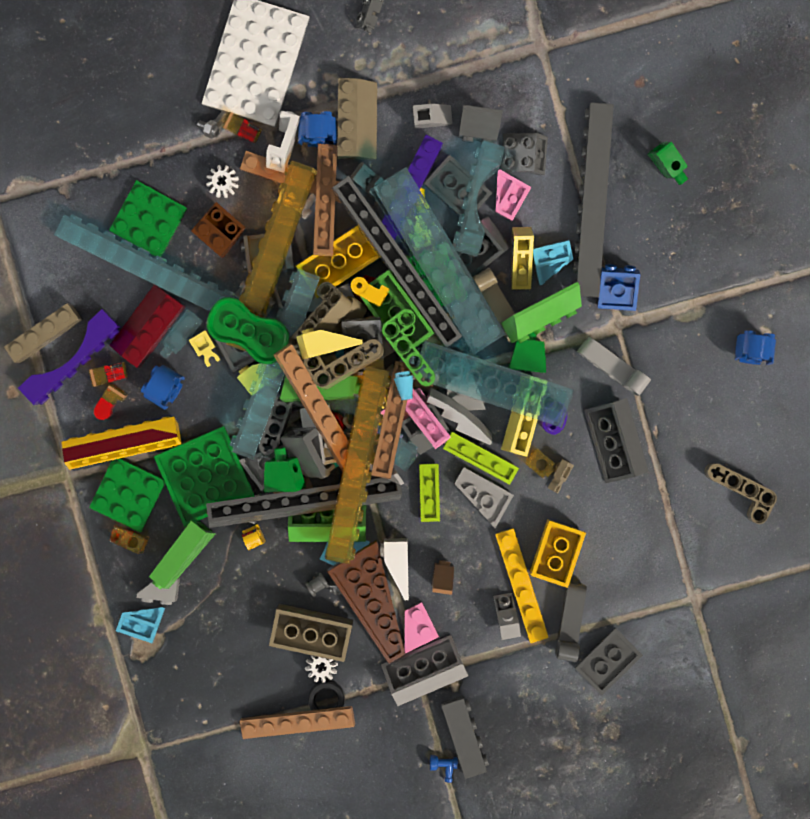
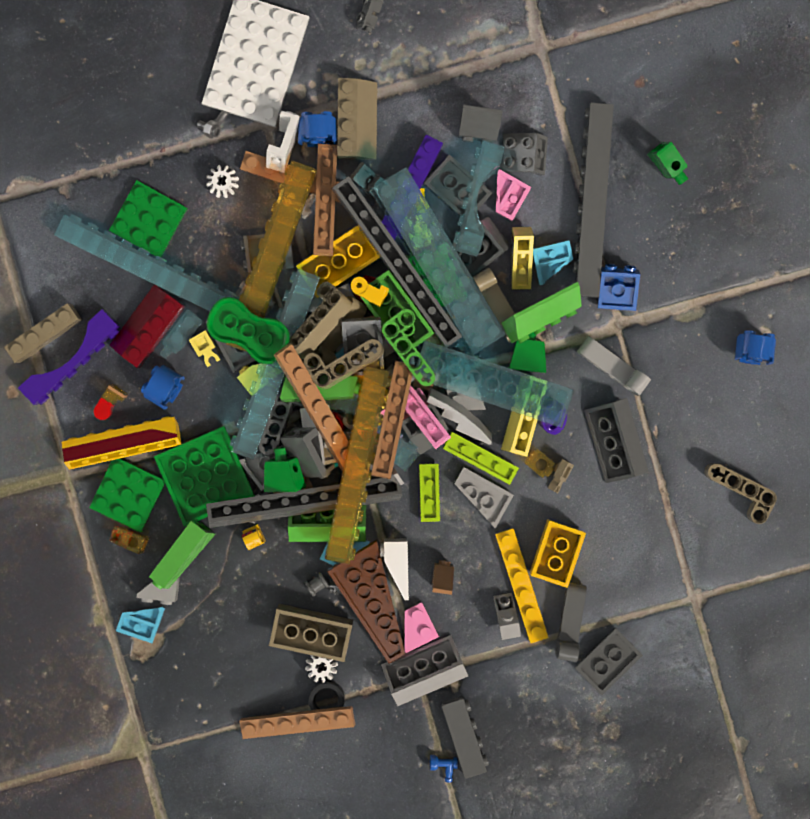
(108, 374): leg -> none
(218, 230): reddish brown slope -> none
(242, 128): leg -> none
(321, 342): light yellow slope -> none
(404, 384): medium azure cone -> none
(432, 115): light grey slope -> none

